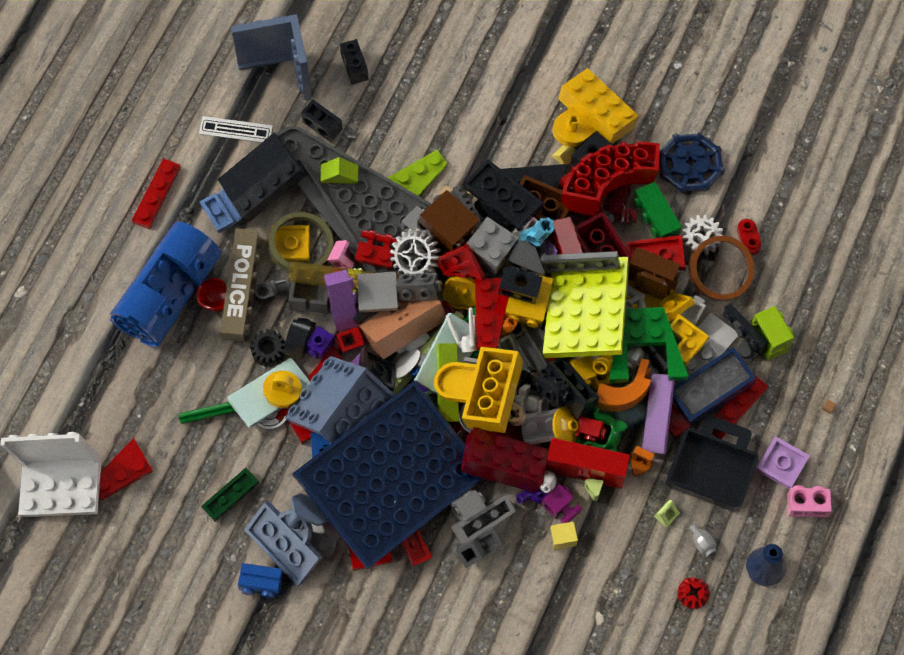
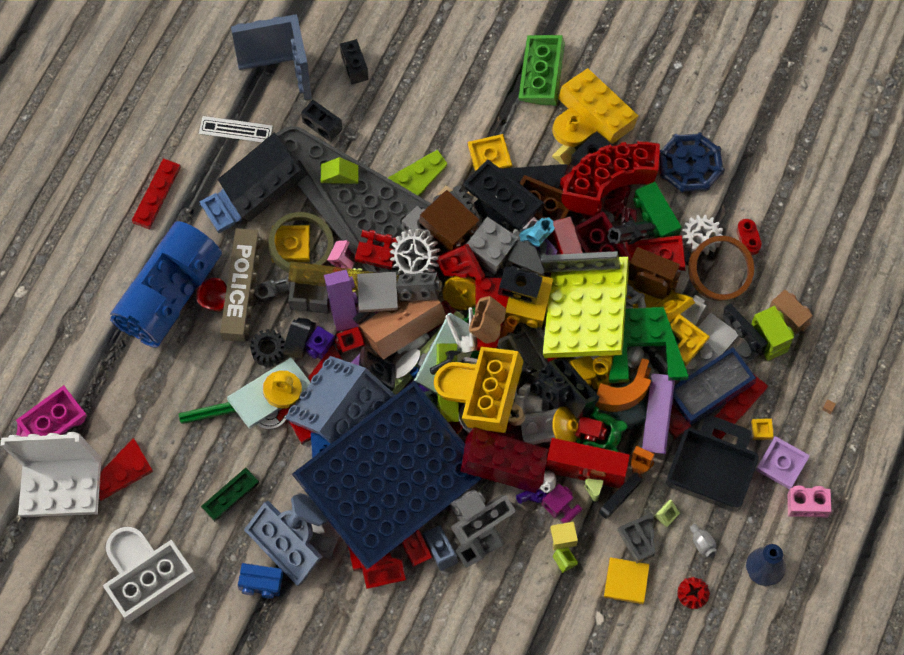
(52, 415): none -> dark pink slope
(143, 573): none -> white brick
(383, 572): none -> red wing
(440, 548): none -> sand blue slope
(450, 355): none -> black bar
(487, 319): none -> medium nougat brick
(490, 148): none -> yellow tile
(542, 69): none -> bright green slope
(564, 559): none -> lime slope
(621, 495): none -> black beam
(626, 580): none -> yellow tile
(630, 232): none -> black piece
(639, 537): none -> dark grey wing
(762, 429): none -> yellow plate
(794, 314): none -> medium nougat brick

